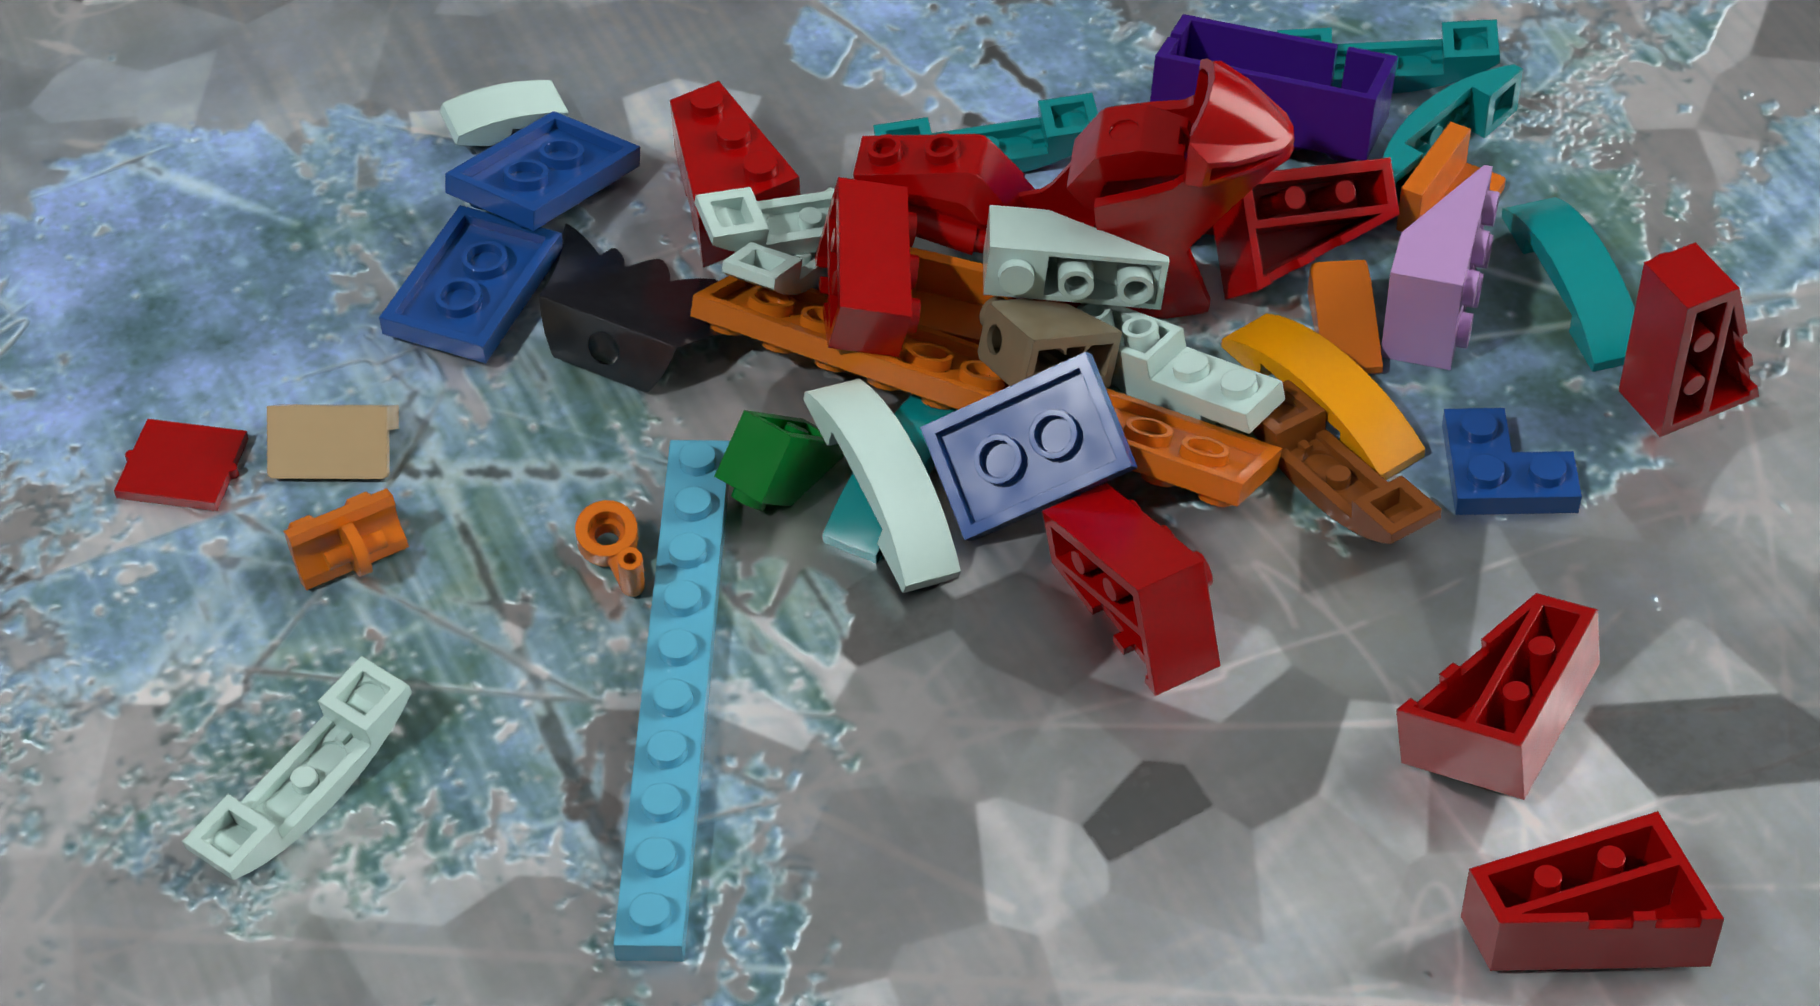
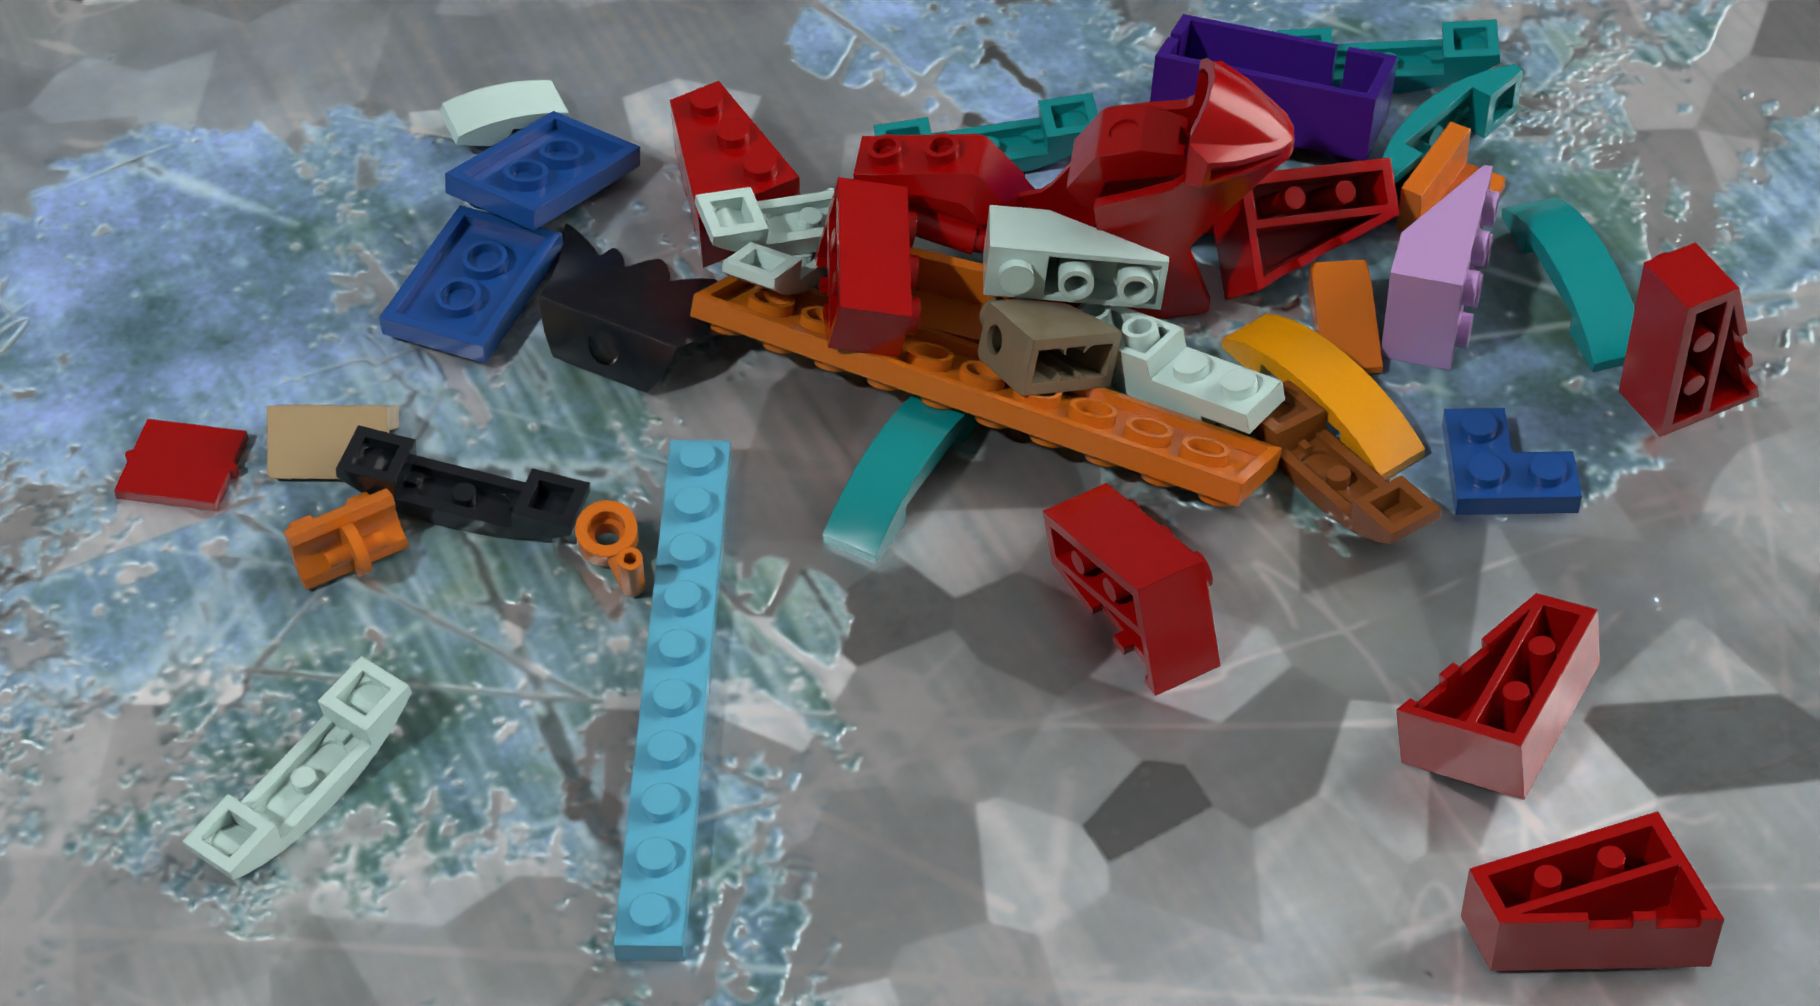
(462, 496): none -> black slope
(775, 459): green slope -> none
(893, 480): light aqua slope -> none
(1028, 447): plate -> none

